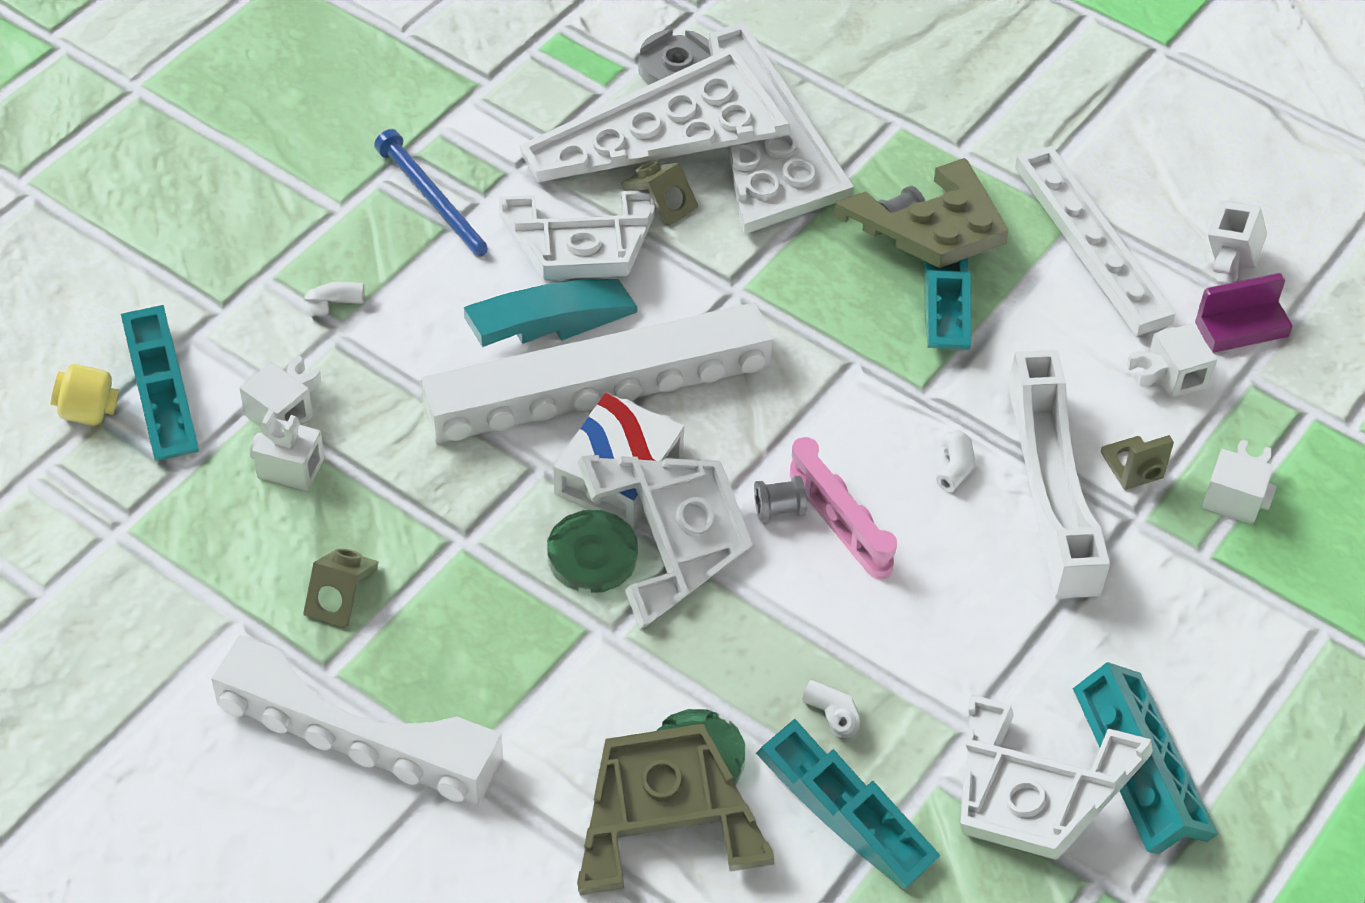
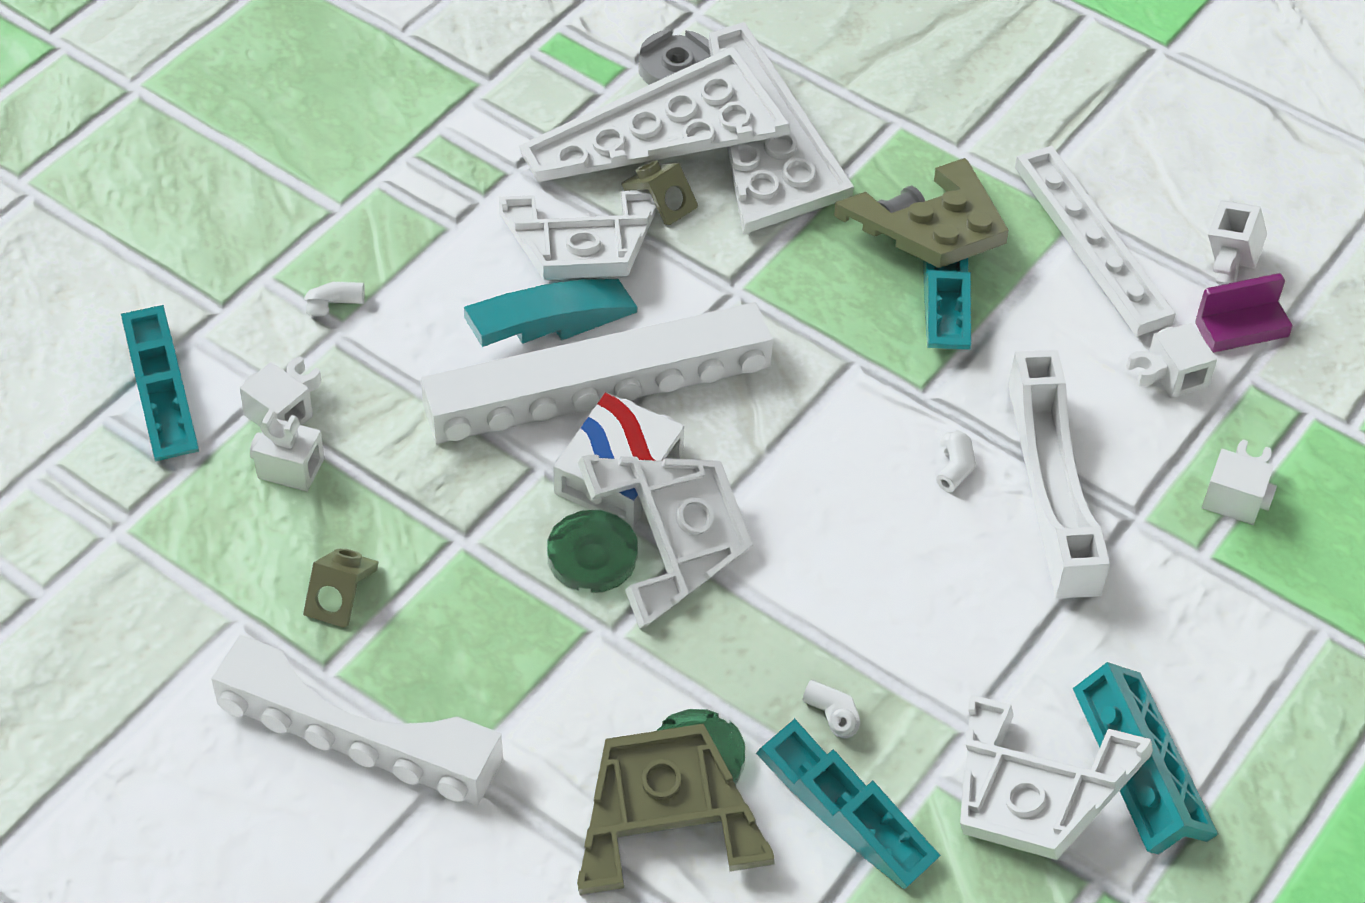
(84, 394): light yellow head -> none
(390, 144): blue bar -> none
(780, 498): flat silver bush -> none
(846, 518): bright pink plate -> none
(1144, 462): olive bracket -> none

